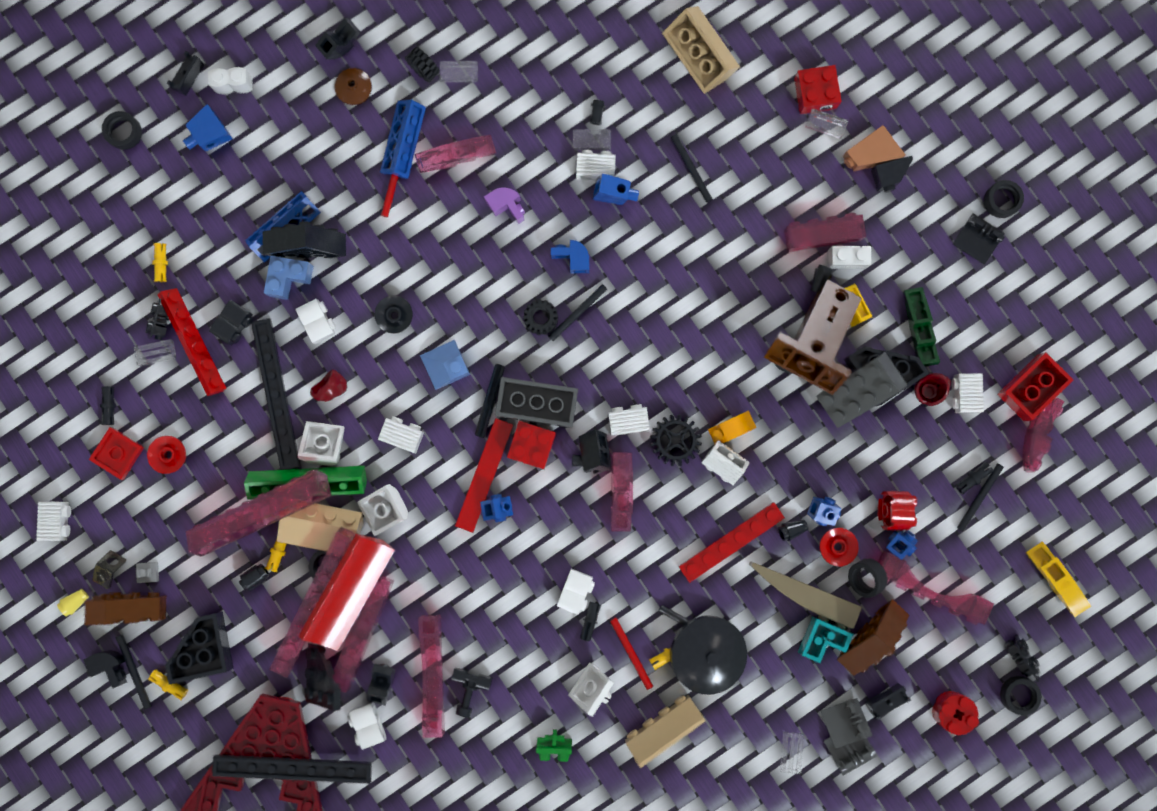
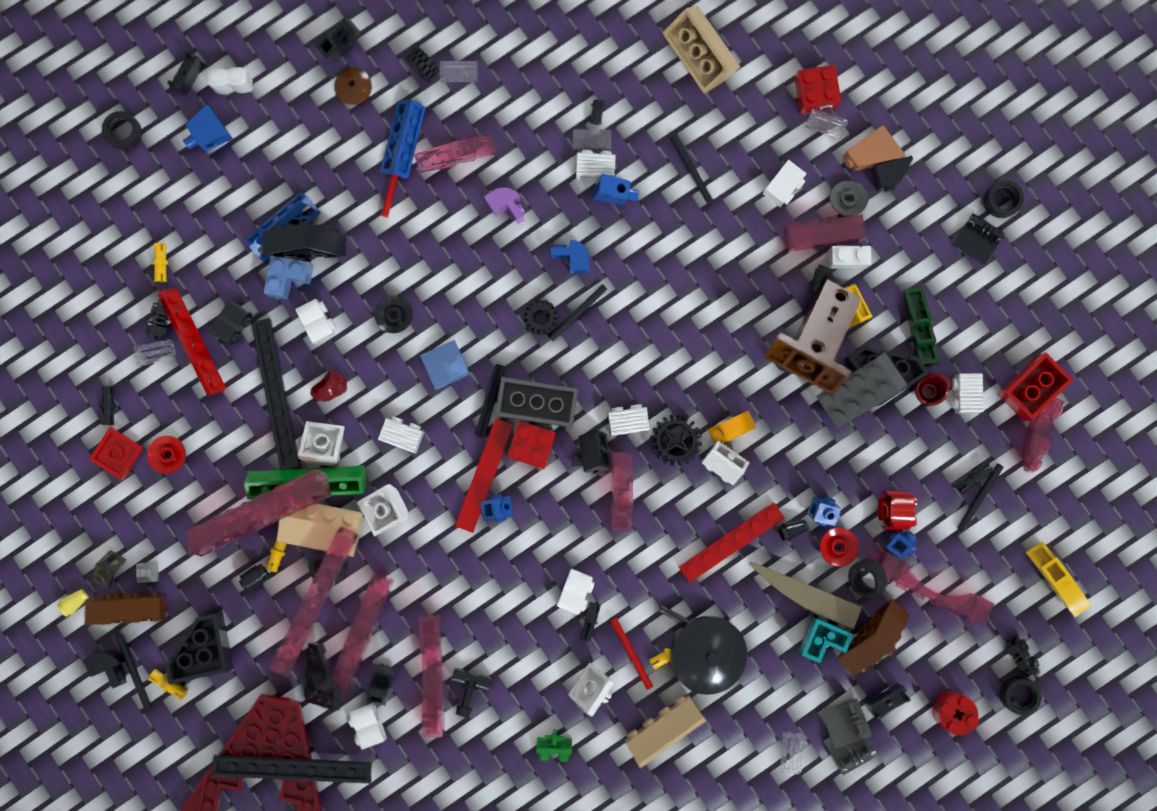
(53, 521): white brick -> none
(347, 591): red arch -> none
(784, 184): none -> white brick
(849, 191): none -> dark grey dish

